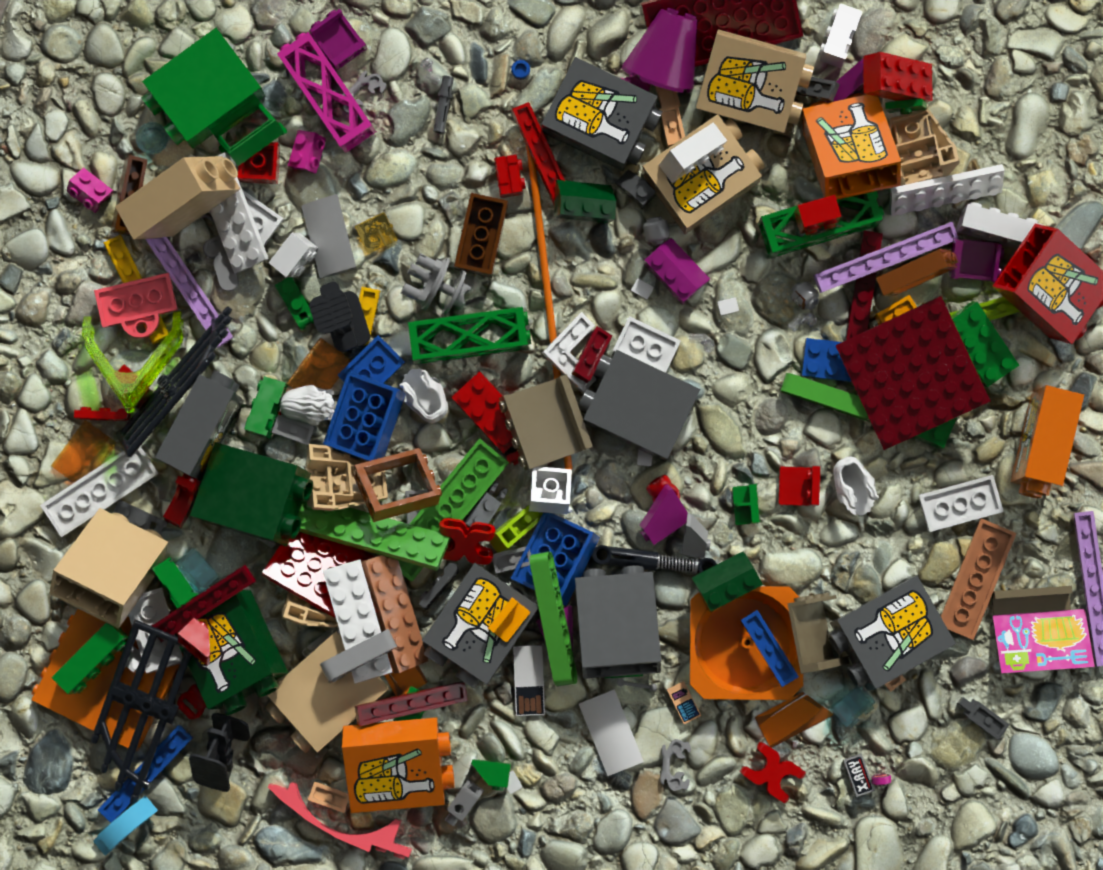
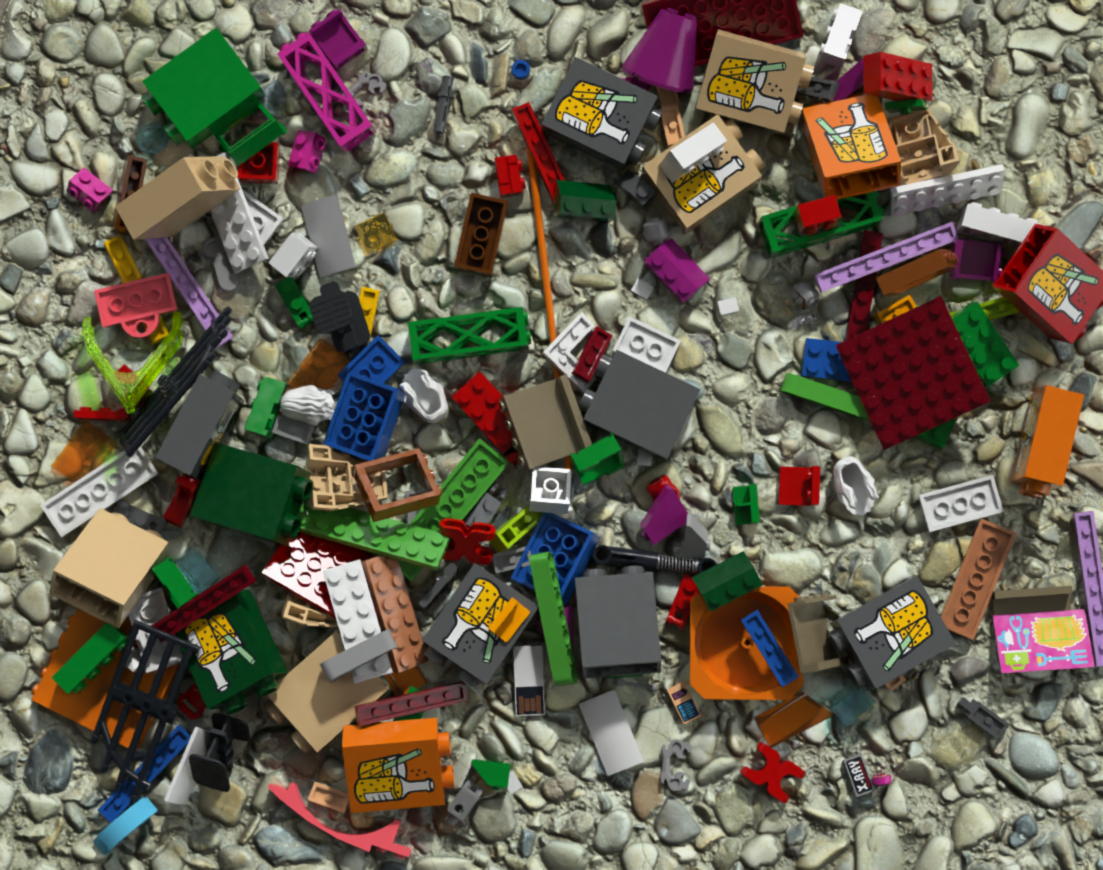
(183, 780): none -> white slope
(196, 640): slope -> none
(433, 282): light grey piece -> none
(598, 460): none -> green piece
(681, 602): none -> red plate

